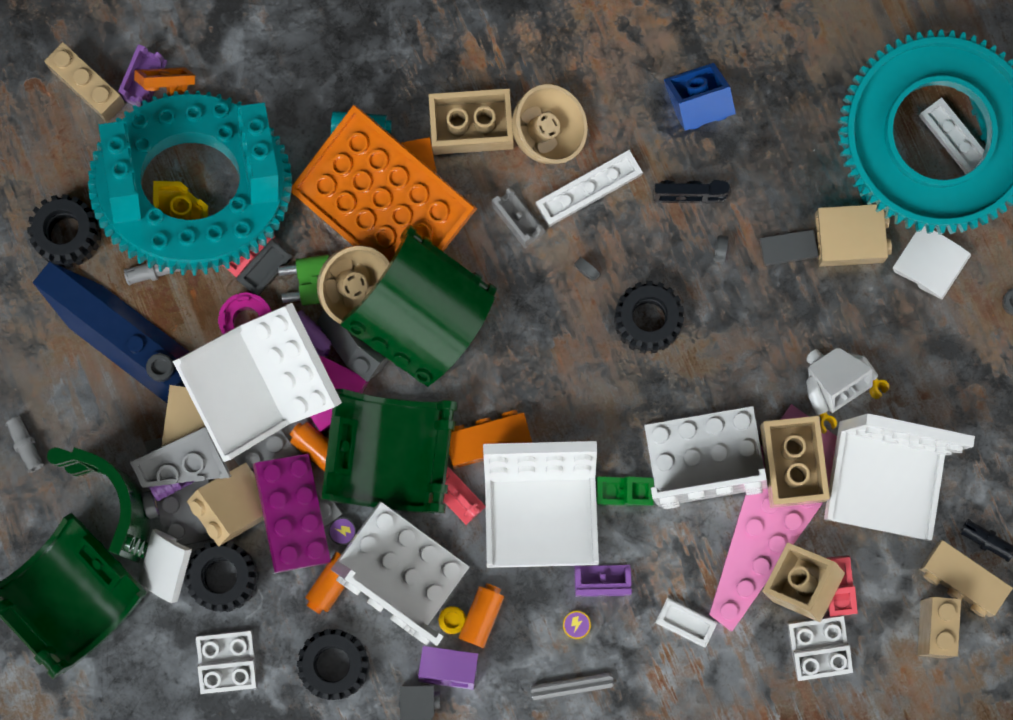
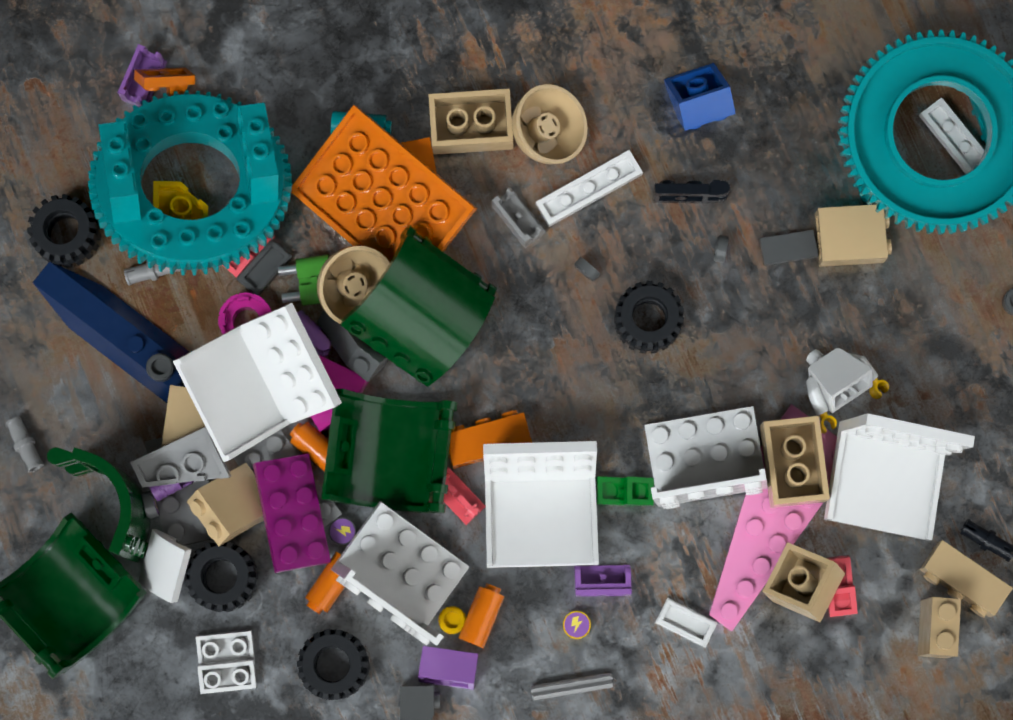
(84, 82): tan brick -> none
(820, 647): white slope -> none
(932, 262): white slope -> none

